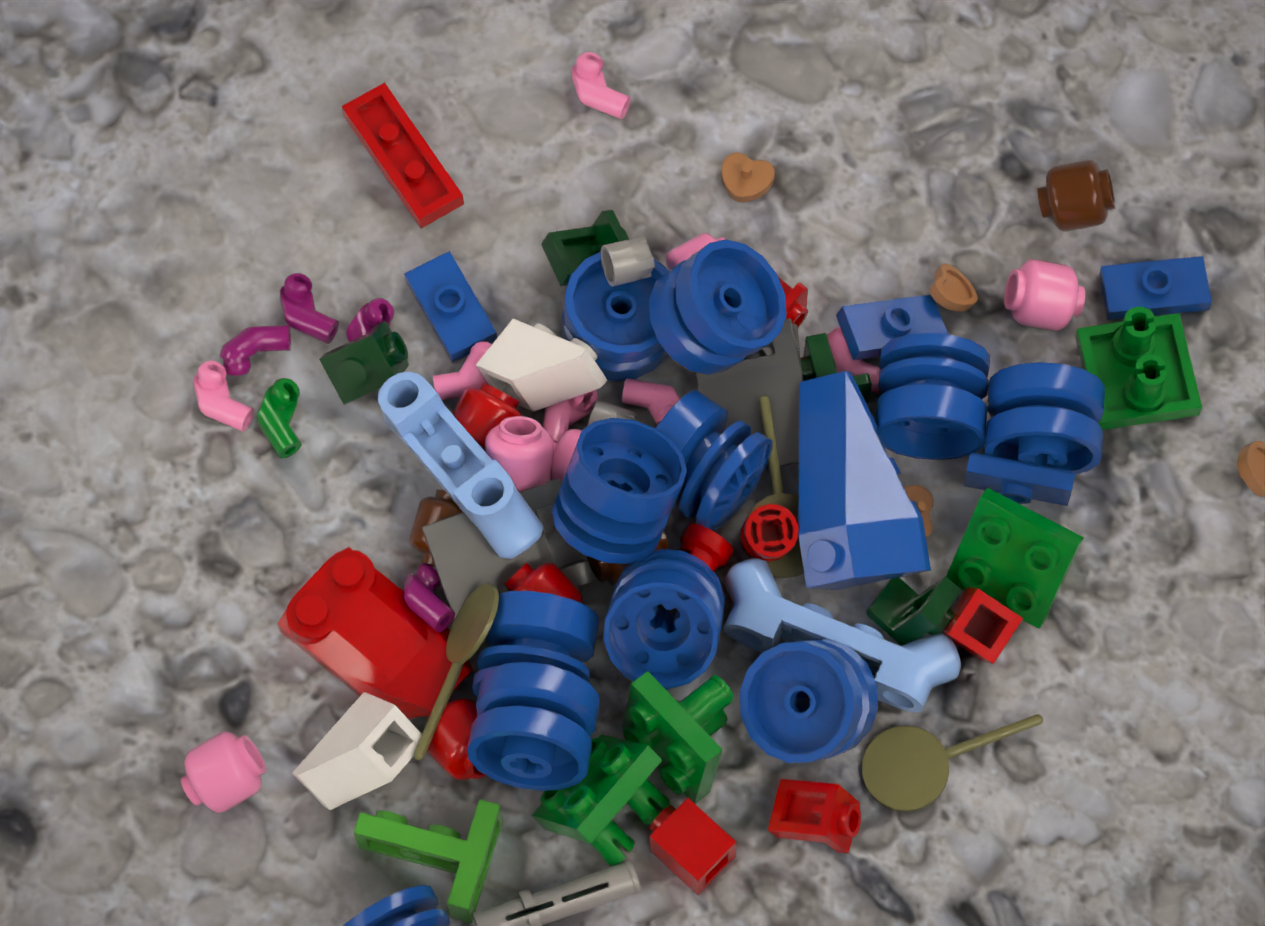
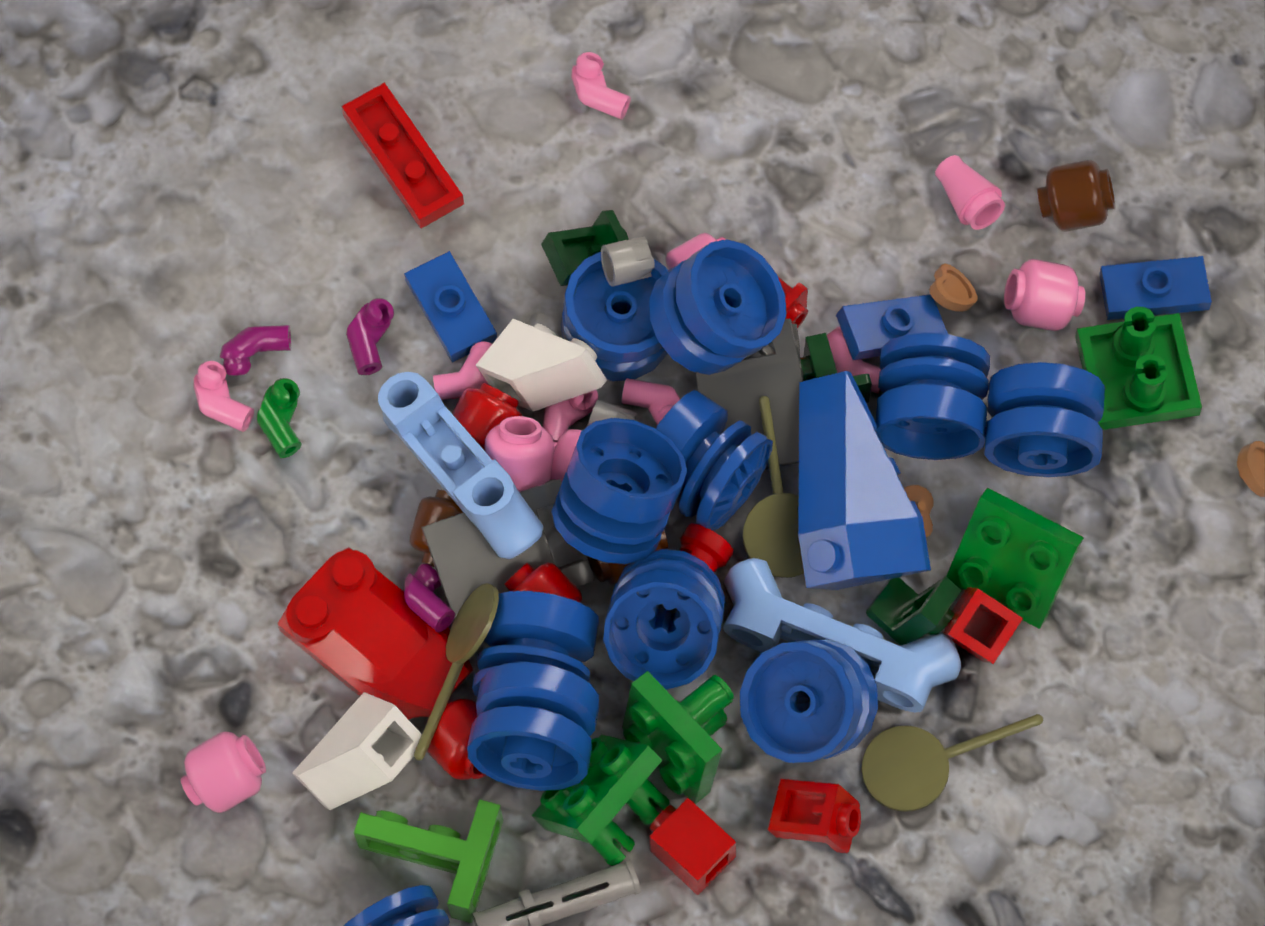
(300, 309): magenta arm -> none
(365, 362): dark green bracket -> none
(746, 178): medium nougat piece -> none
(765, 540): red wheel -> none
(971, 195): none -> bright pink cone
(1019, 479): blue plate -> none

